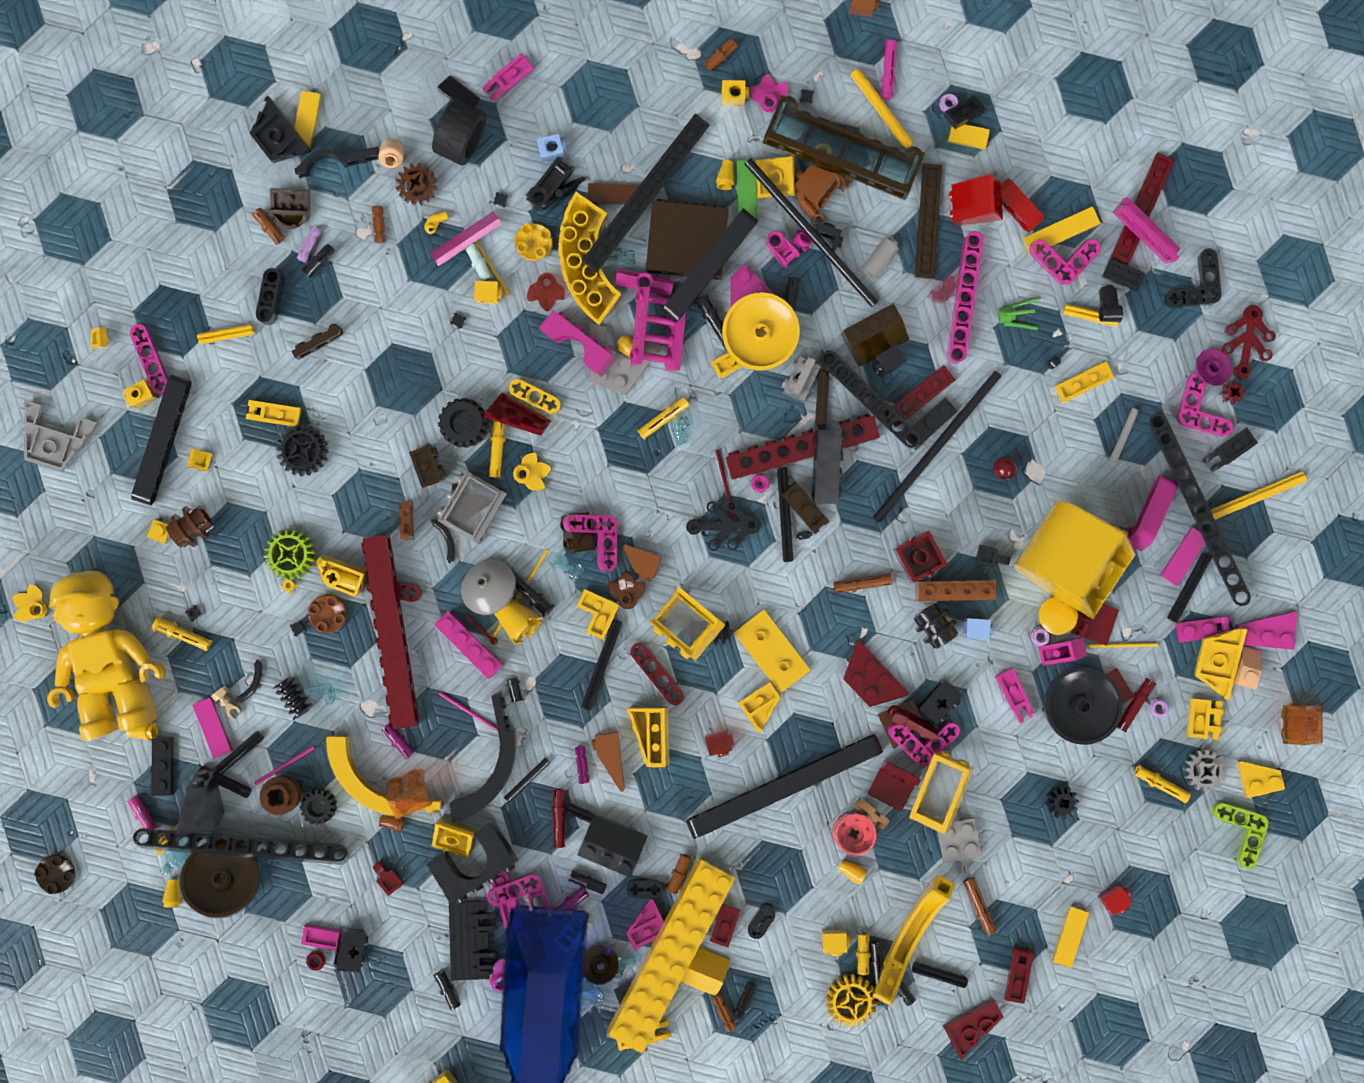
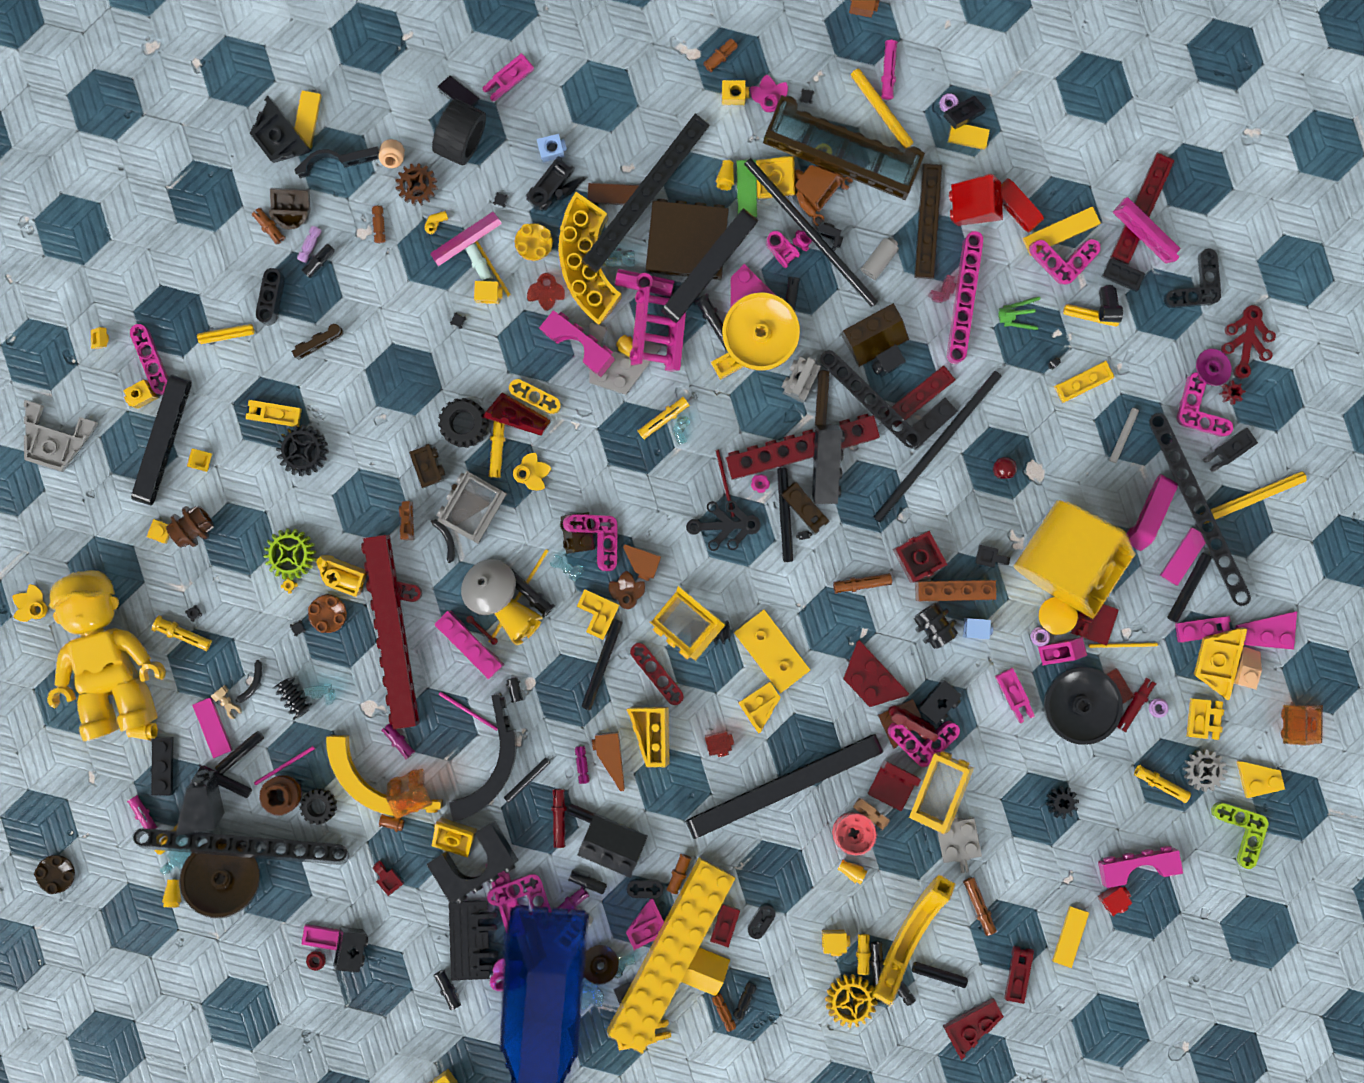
(1116, 870): none -> dark pink arch

